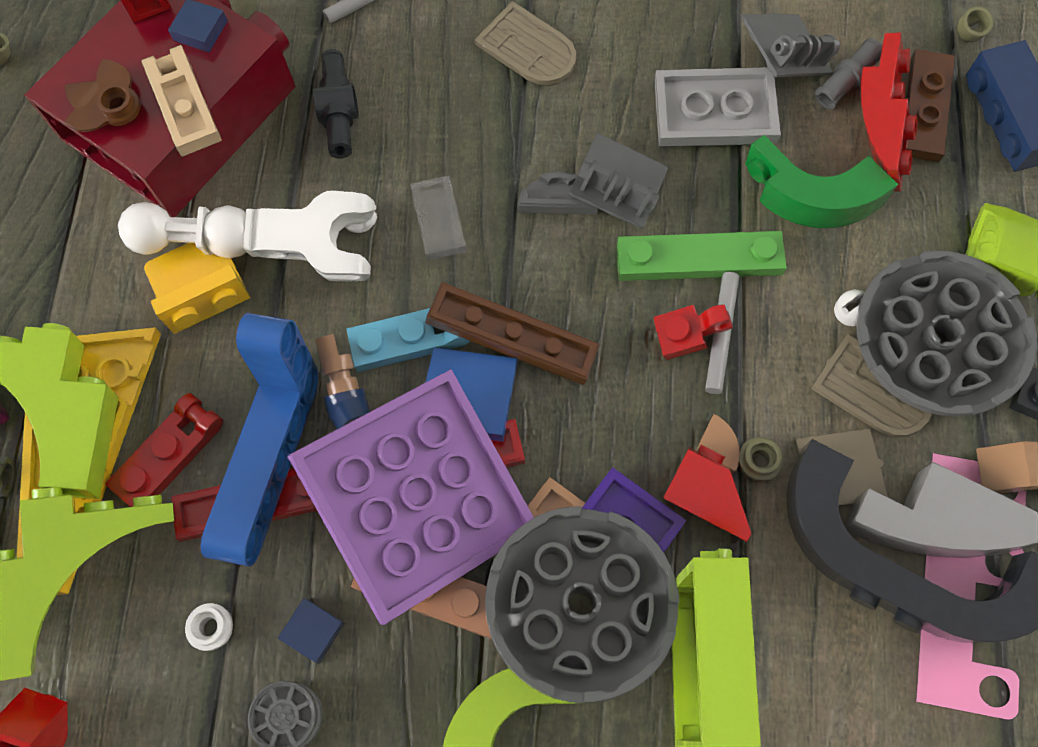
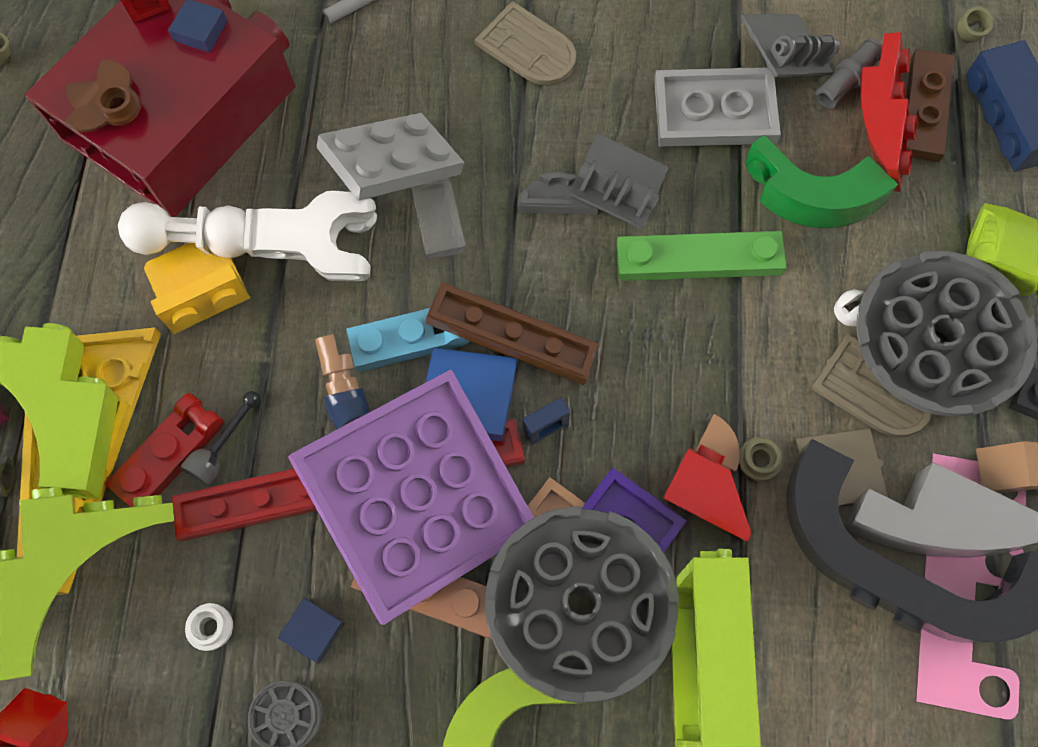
(181, 101): tan plate -> none
(203, 463): none -> hinge
(270, 434): blue beam -> none
(336, 104): black pin -> none
(389, 155): none -> light grey plate
(546, 421): none -> dark blue tile
(684, 330): red plate -> none
(721, 340): light grey bar -> none

